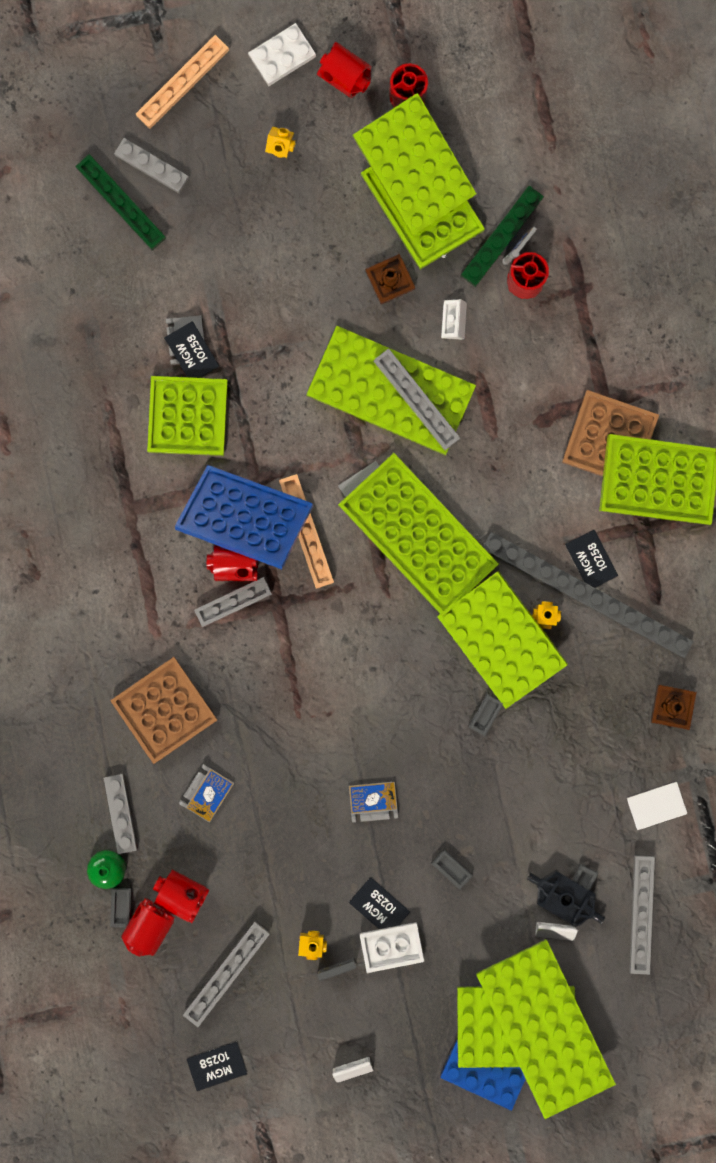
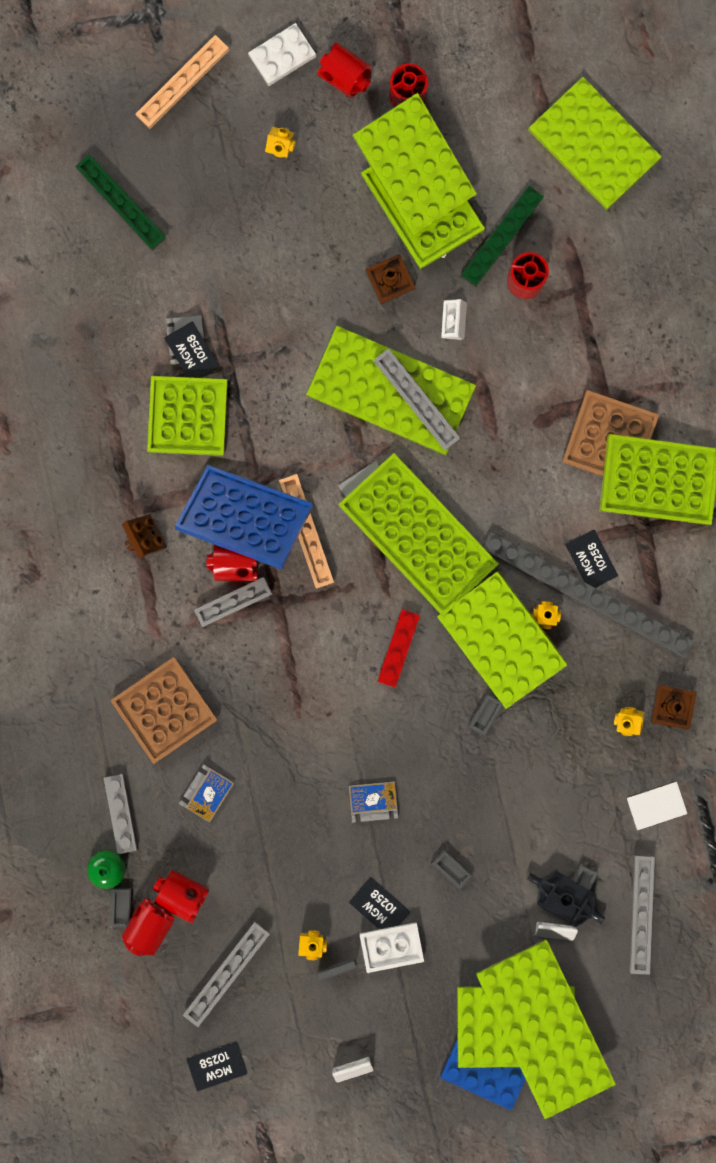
(143, 536): none -> reddish brown plate
(151, 165): light grey plate -> none
(398, 648): none -> red plate
(515, 251): light grey piece -> none
(594, 143): none -> lime plate
(629, 721): none -> yellow brick

